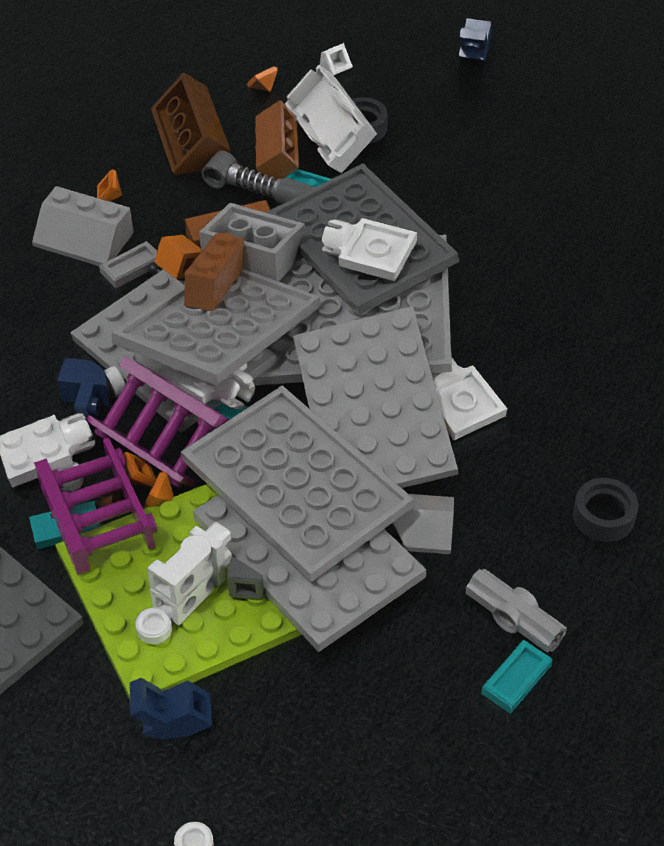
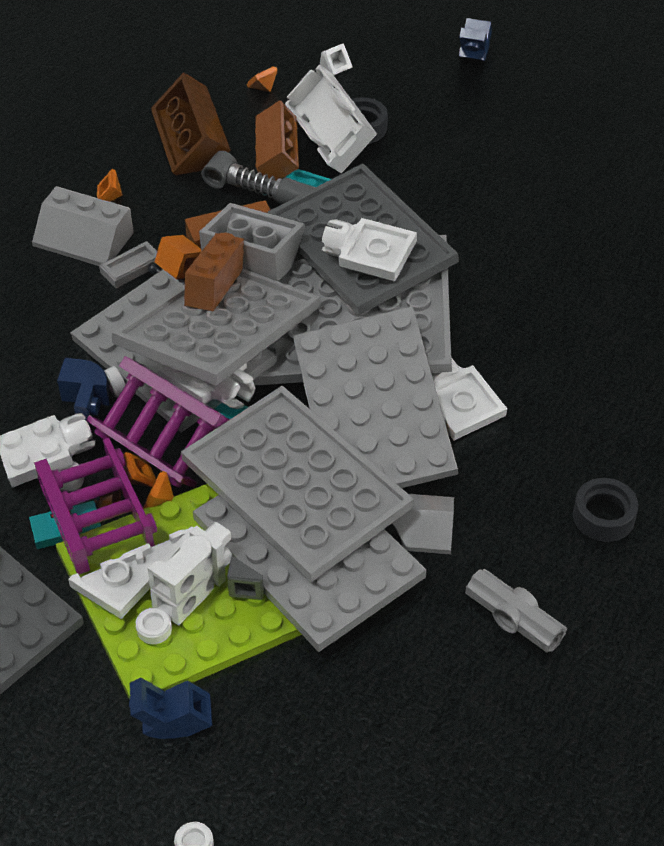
(126, 579): none -> white wing
(516, 676): teal tile -> none

